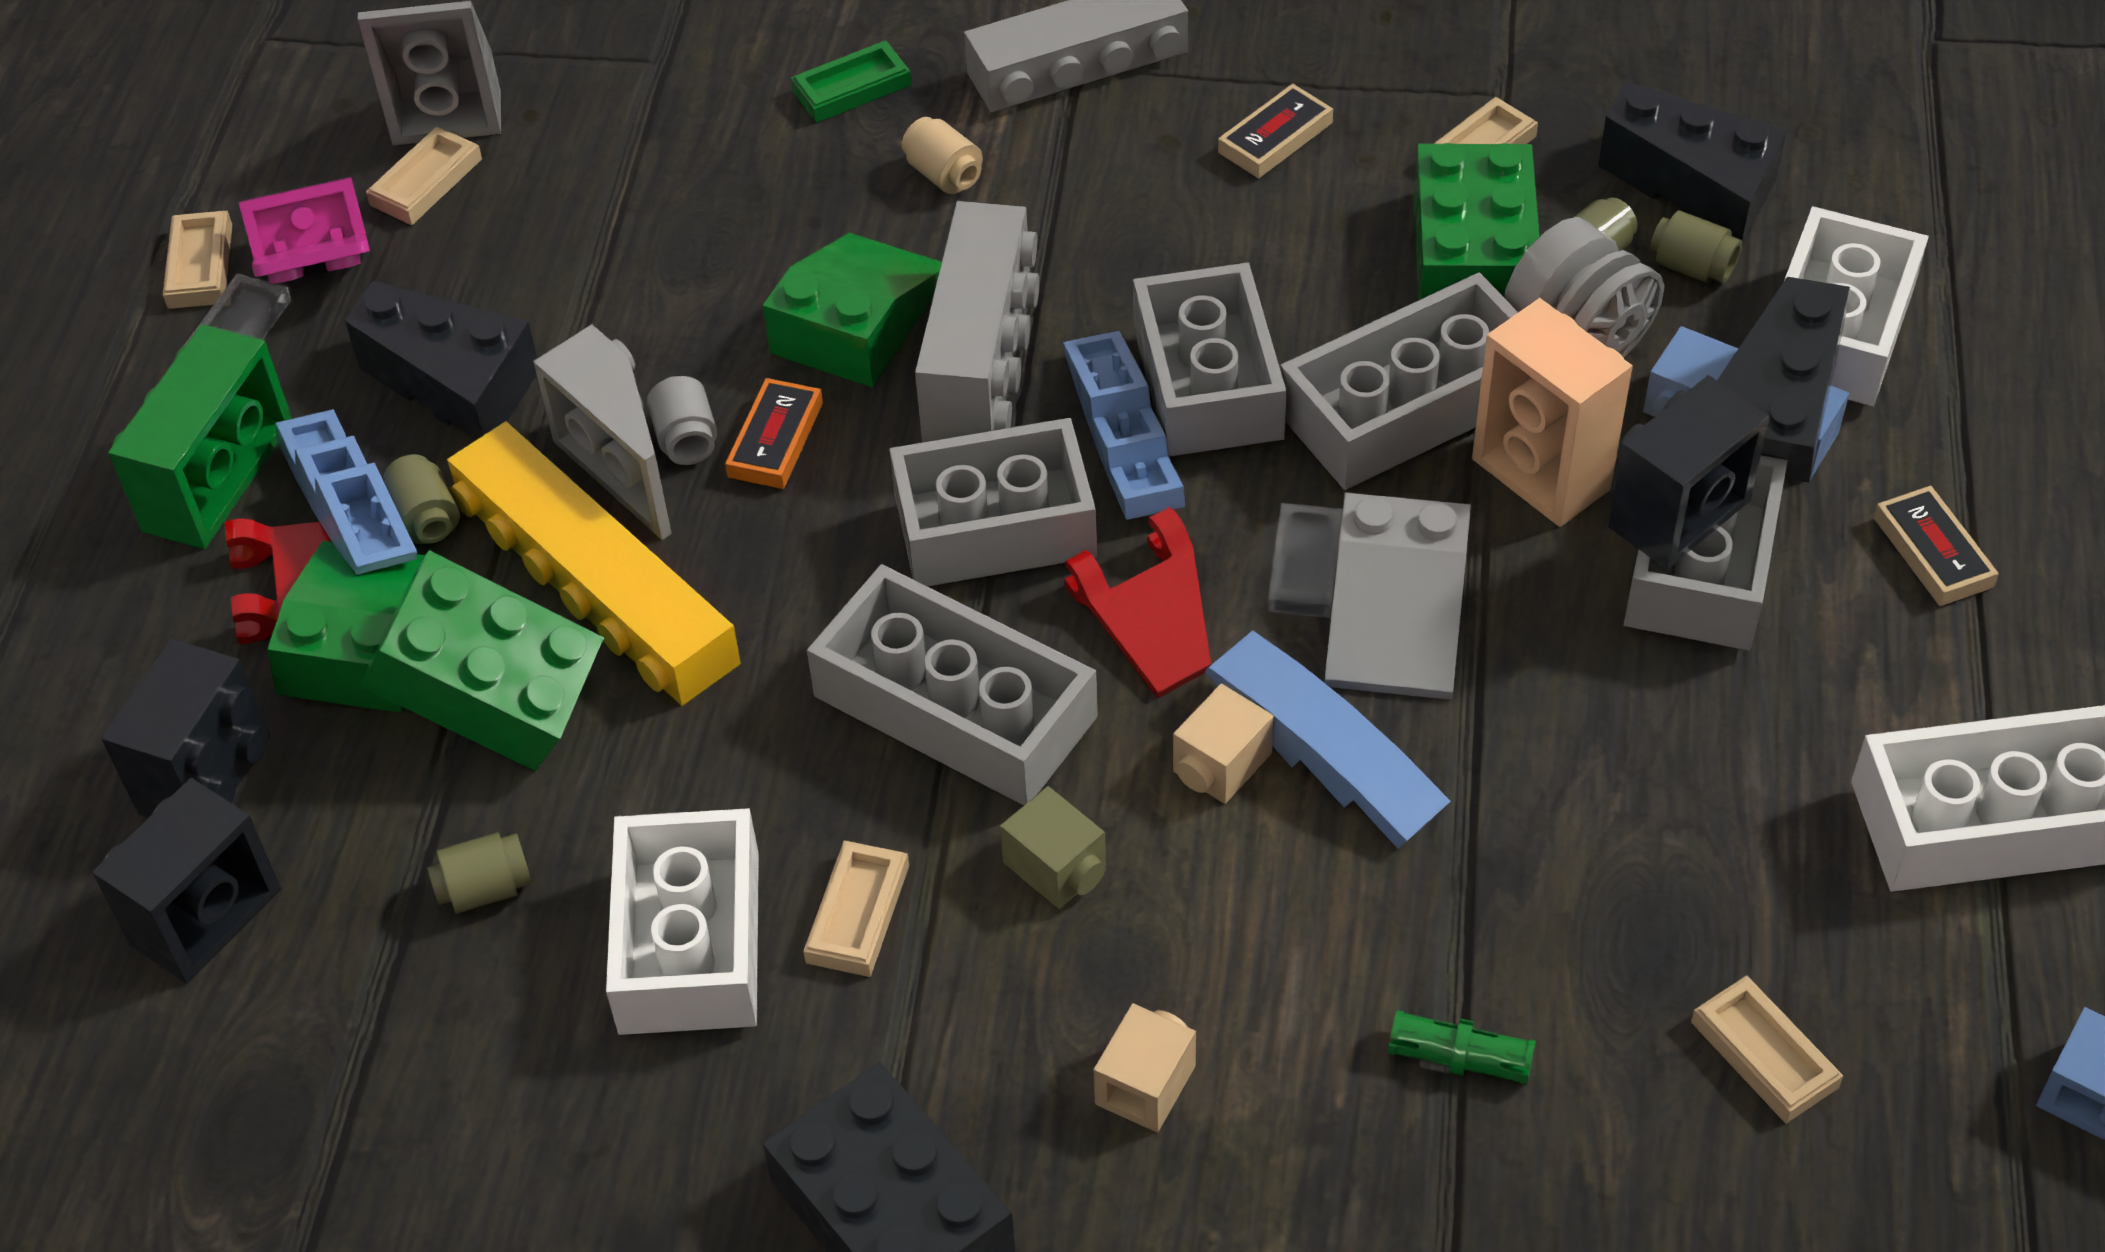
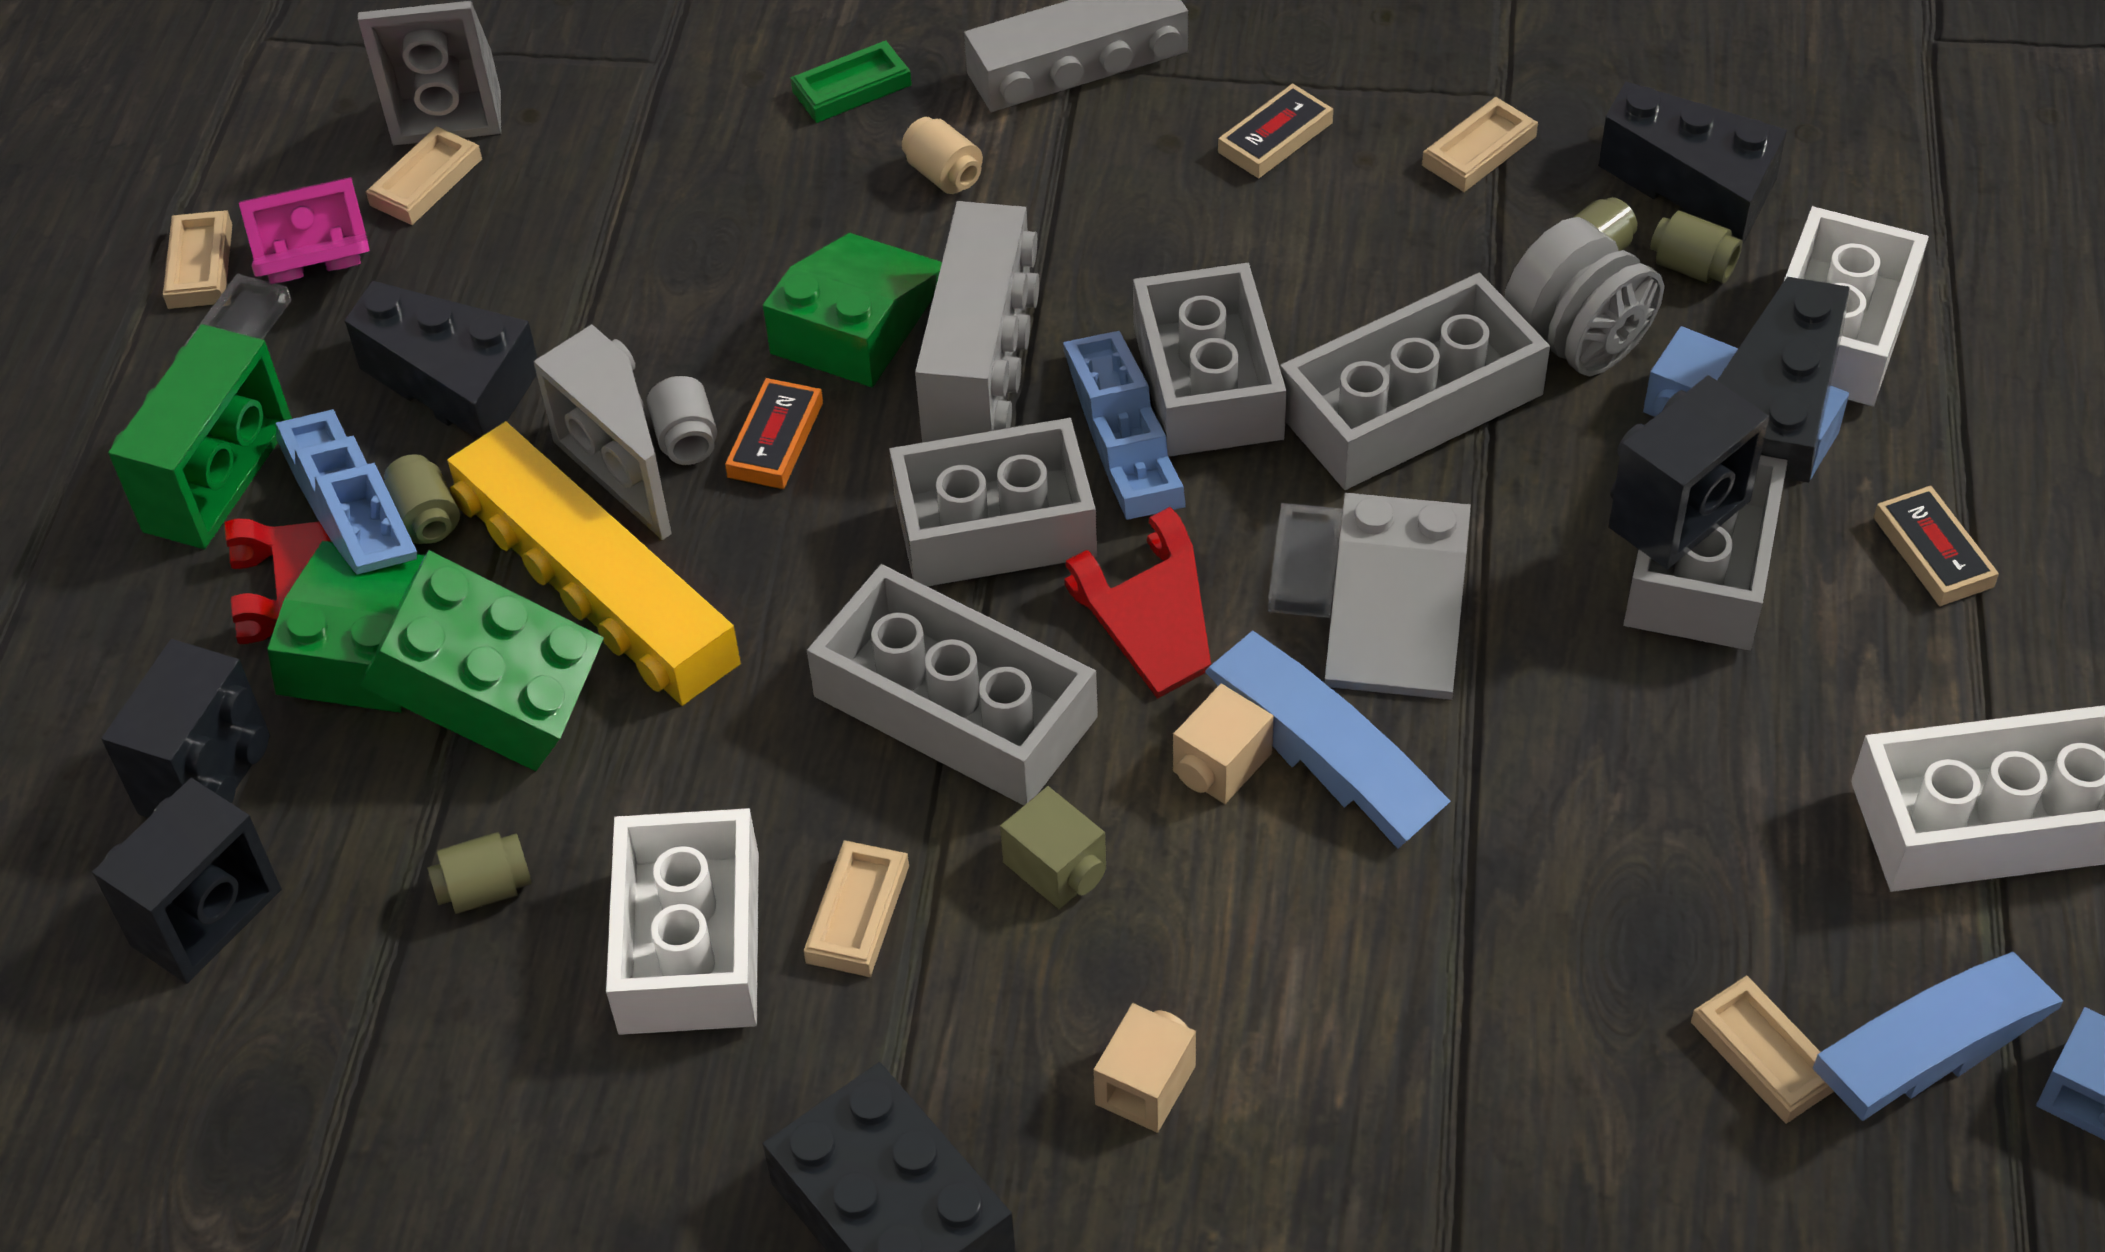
(1461, 1047): green pin -> none
(1472, 212): green brick -> none
(1550, 411): light nougat brick -> none
(1936, 1034): none -> medium blue slope

